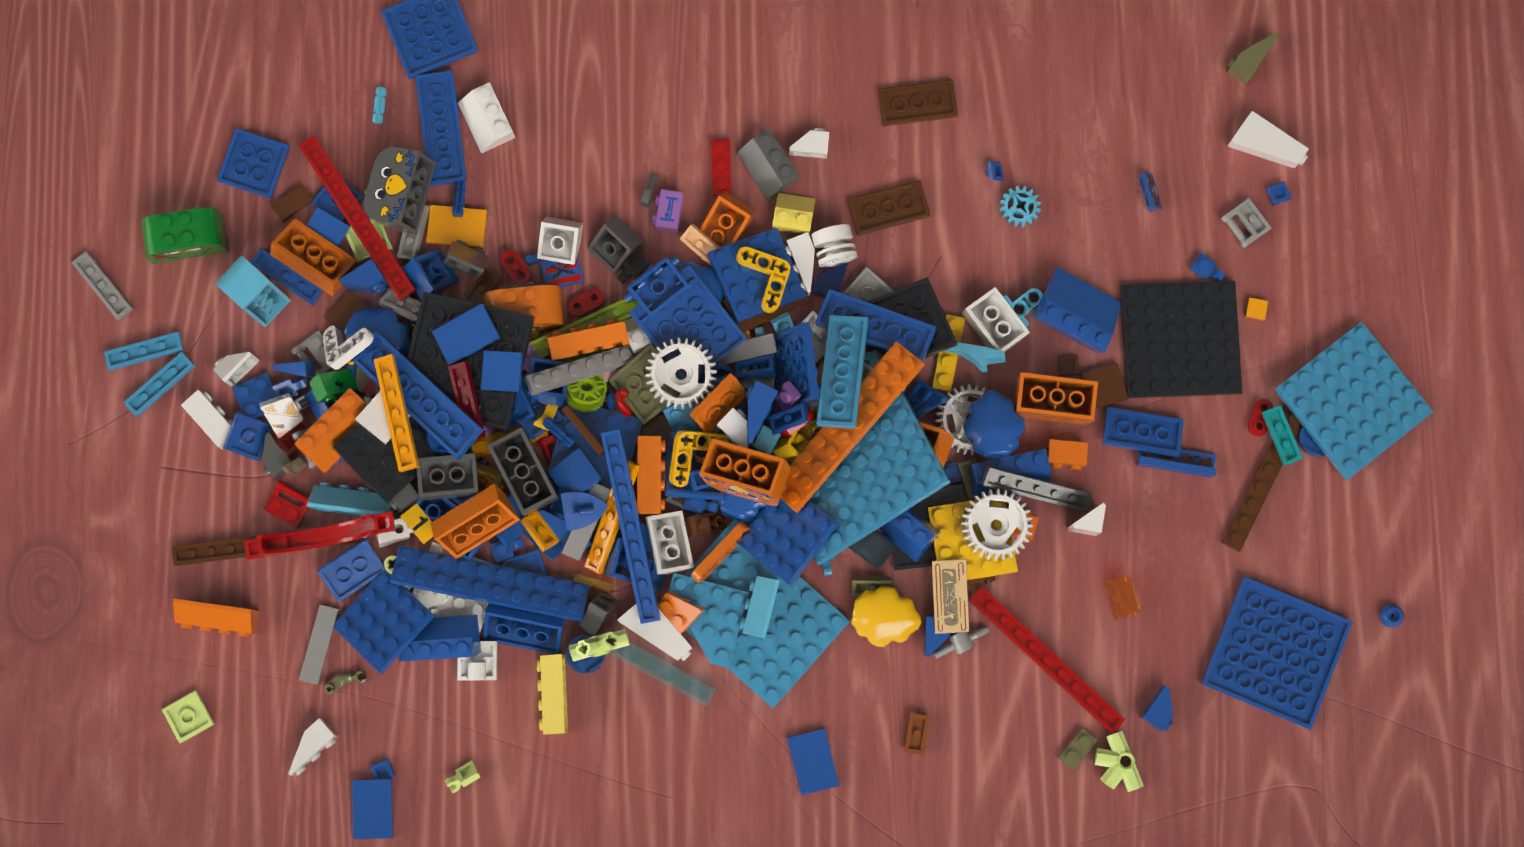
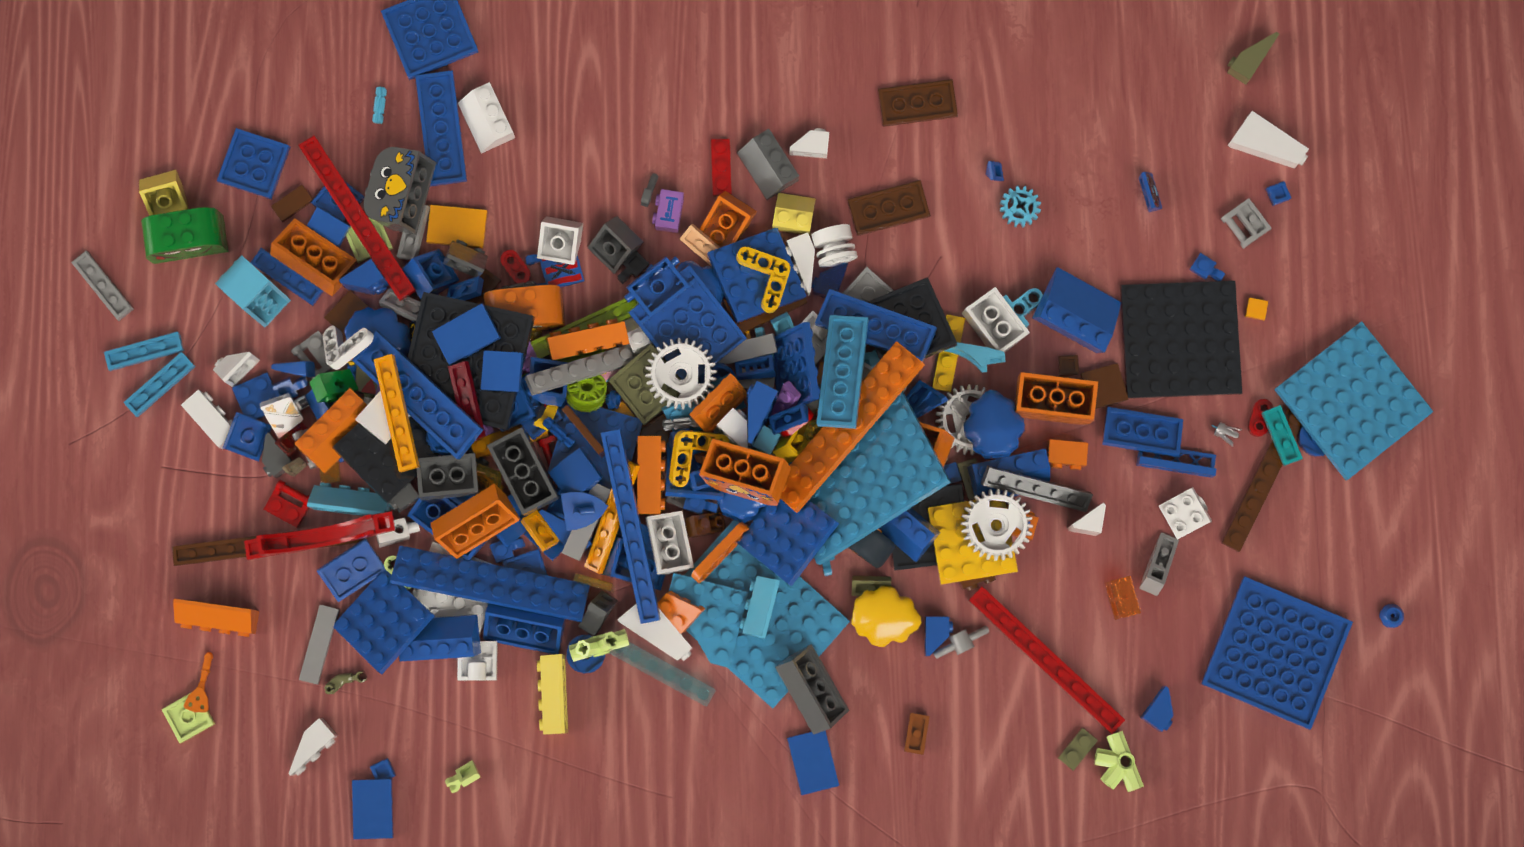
(163, 193): none -> light yellow slope
(200, 690): none -> orange piece
(332, 475): none -> clear yellow tile
(418, 523): yellow sticker -> none
(459, 199): blue axle -> none
(466, 289): none -> blue plate
(586, 303): red plate -> none
(620, 396): red arm -> none
(679, 423): none -> dark grey axle
(812, 689): none -> dark grey slope
(950, 596): tan sticker -> none
(1159, 564): none -> light grey slope
(1185, 513): none -> white plate
(1224, 429): none -> flat silver piece

